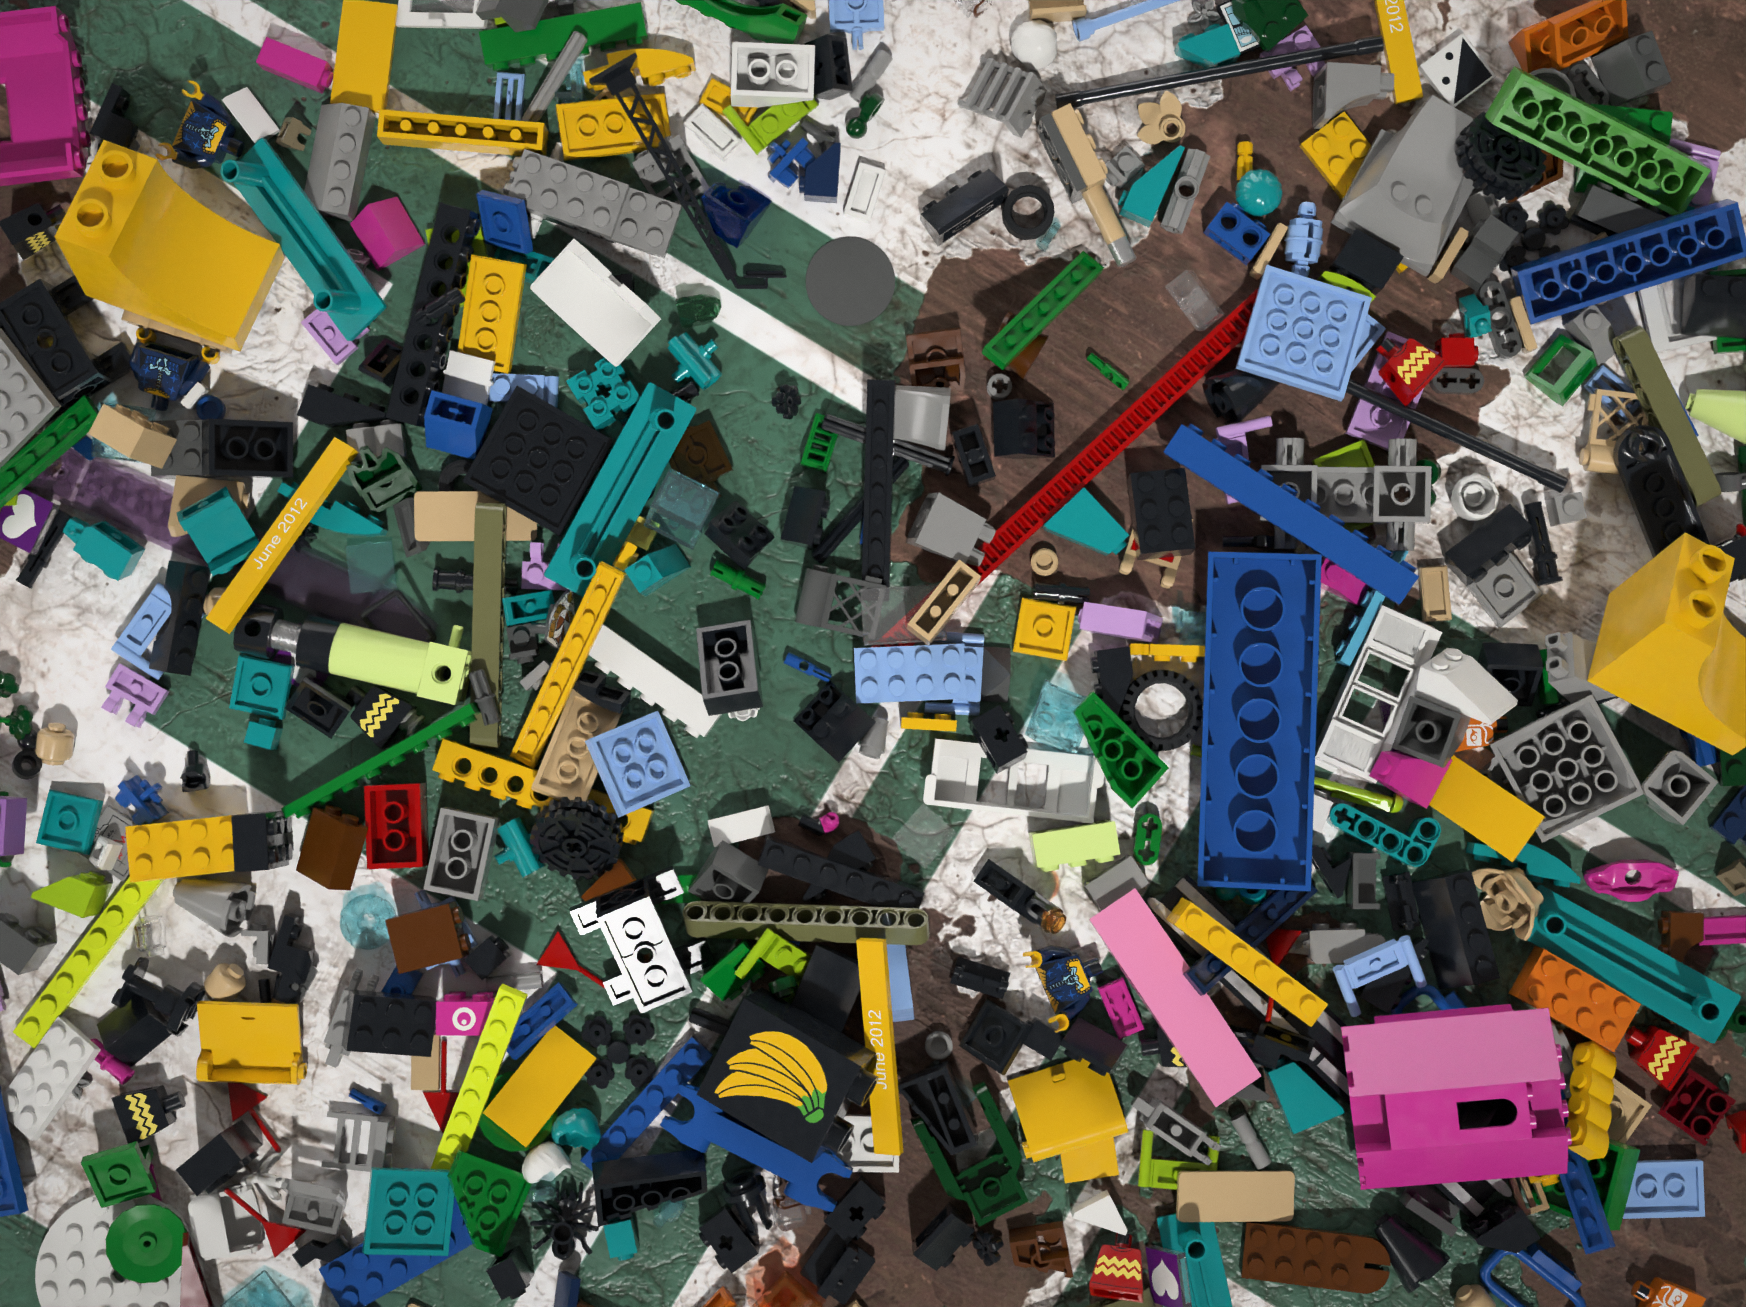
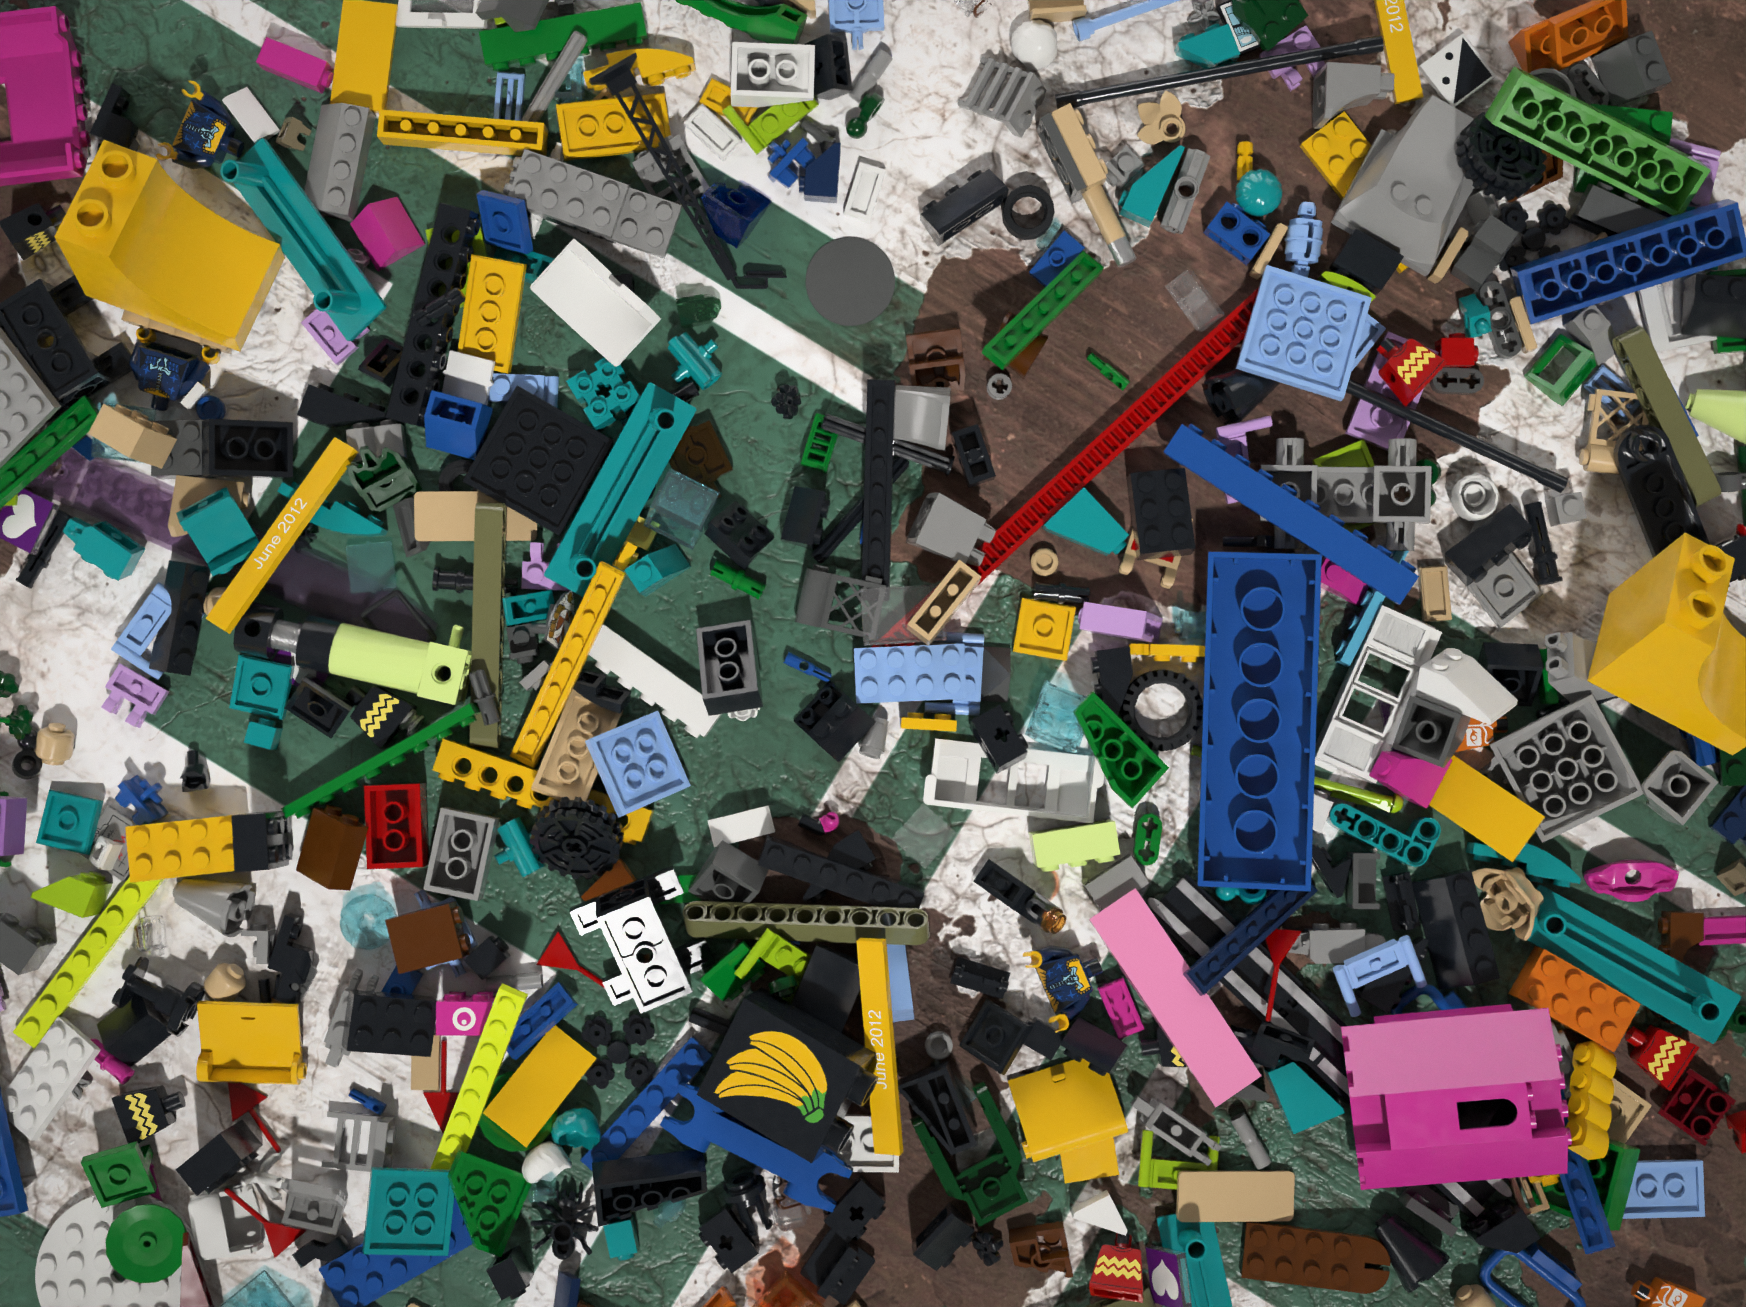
(1023, 429): black slope -> none
(1056, 258): none -> blue plate
(1247, 961): yellow arch -> none

